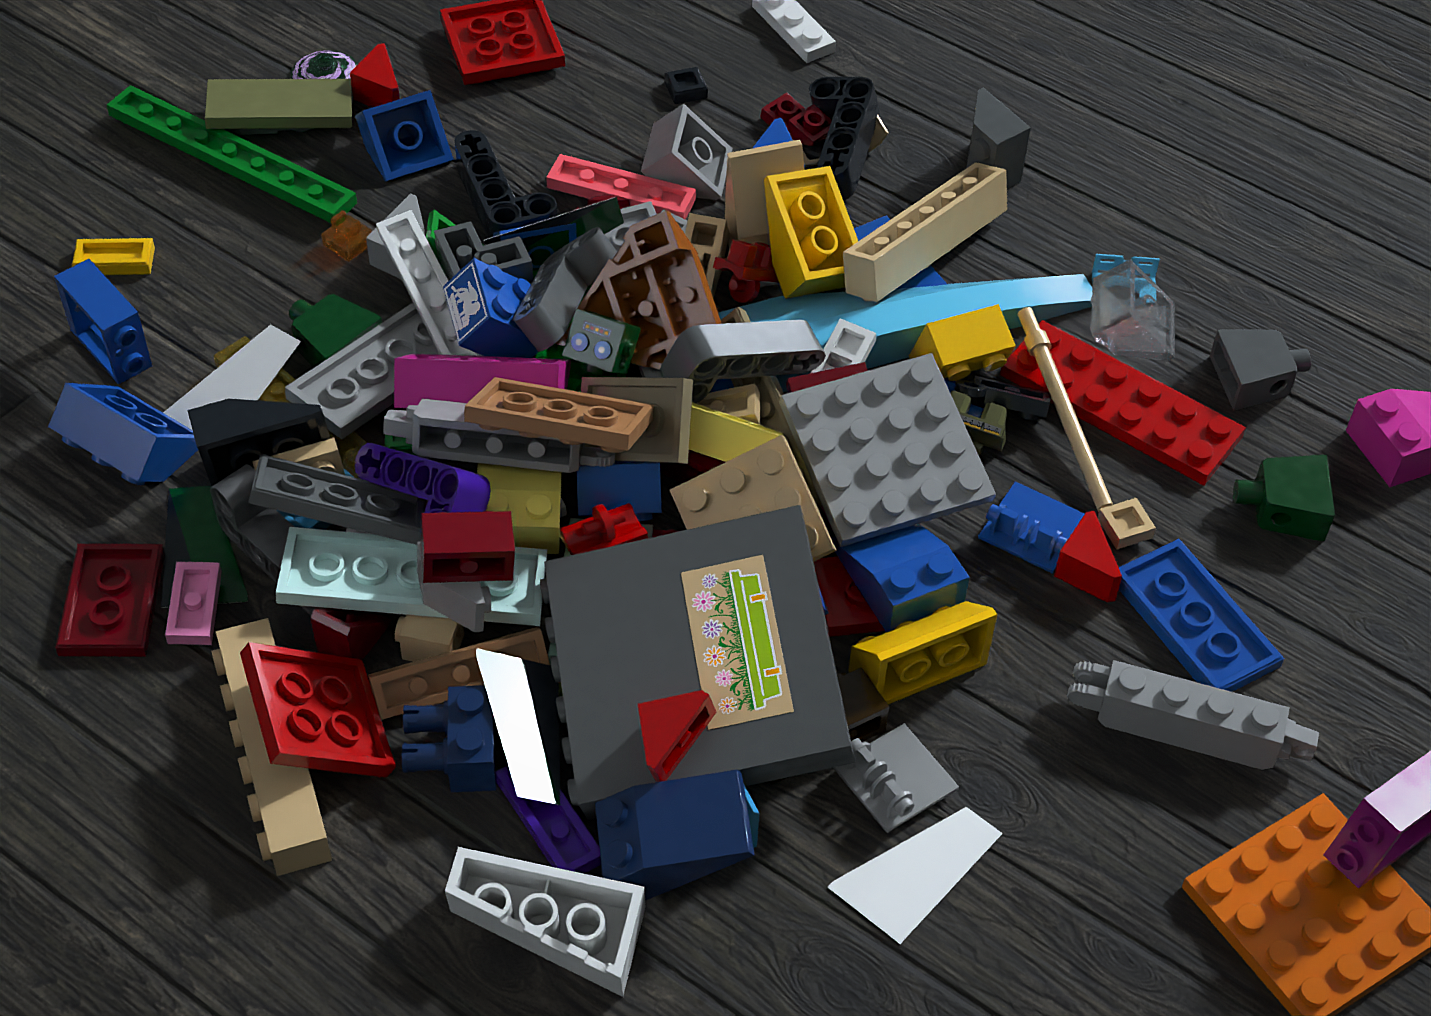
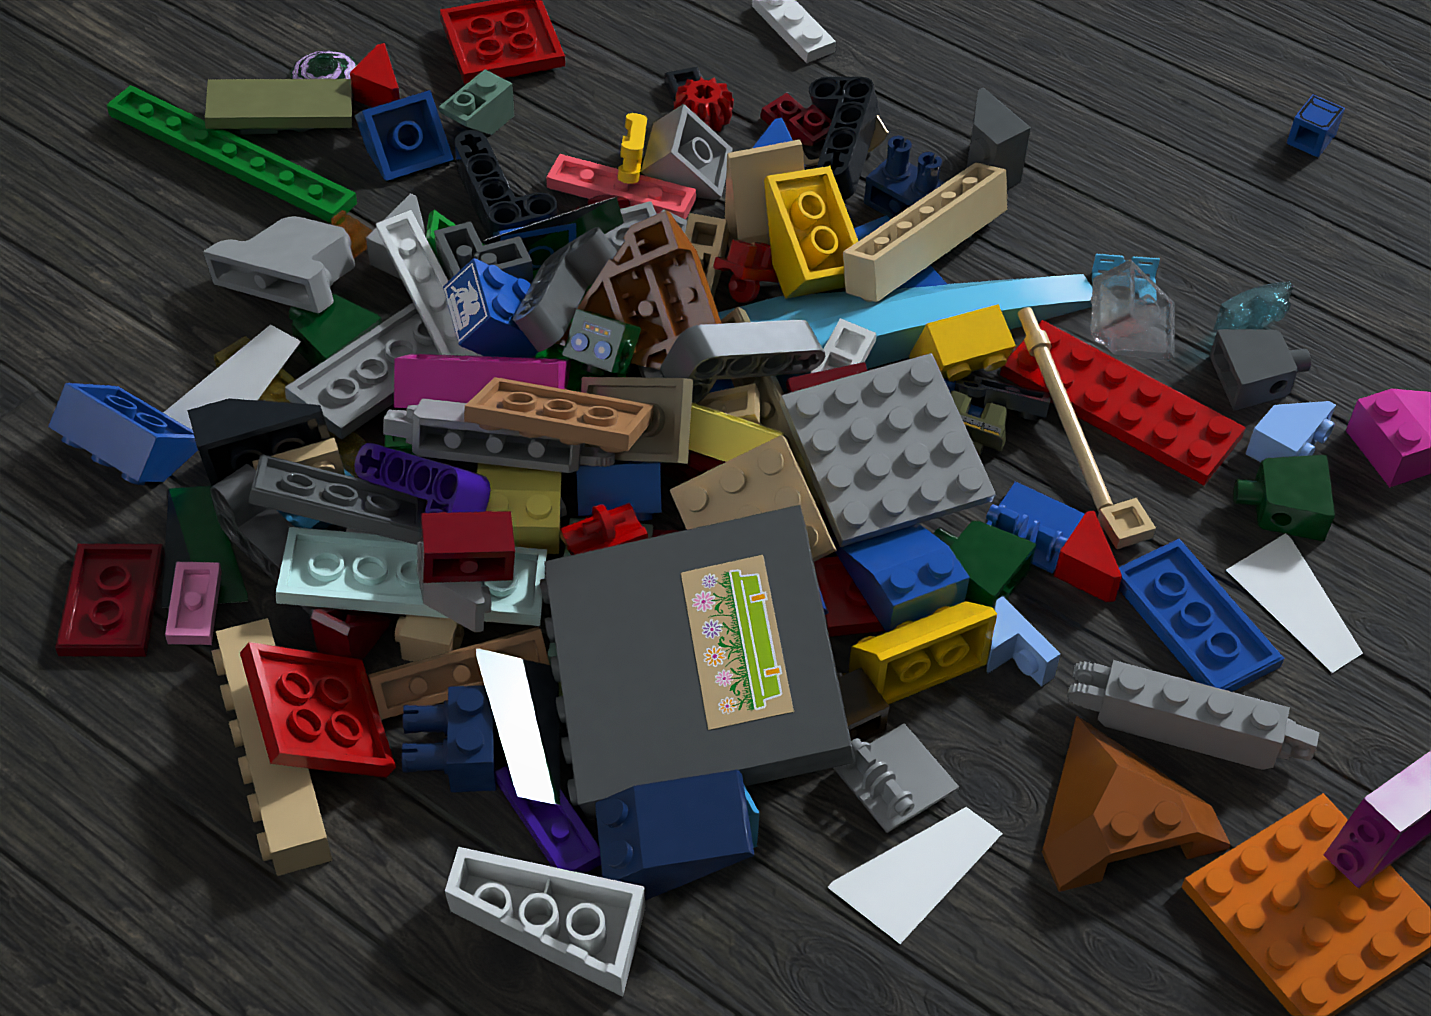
(103, 321): blue window -> none
(116, 255): yellow tile -> none
(285, 263): none -> light grey brick
(482, 103): none -> sand green slope
(632, 148): none -> yellow plate
(672, 728): red slope -> none
(707, 100): none -> red gear
(897, 182): none -> dark blue brick
(991, 559): none -> dark green torso
(1021, 641): none -> light blue slope
(1119, 808): none -> dark orange wedge
(1255, 306): none -> clear light blue slope
(1291, 430): none -> light blue slope
(1292, 594): none -> white sticker
(1315, 125): none -> blue brick

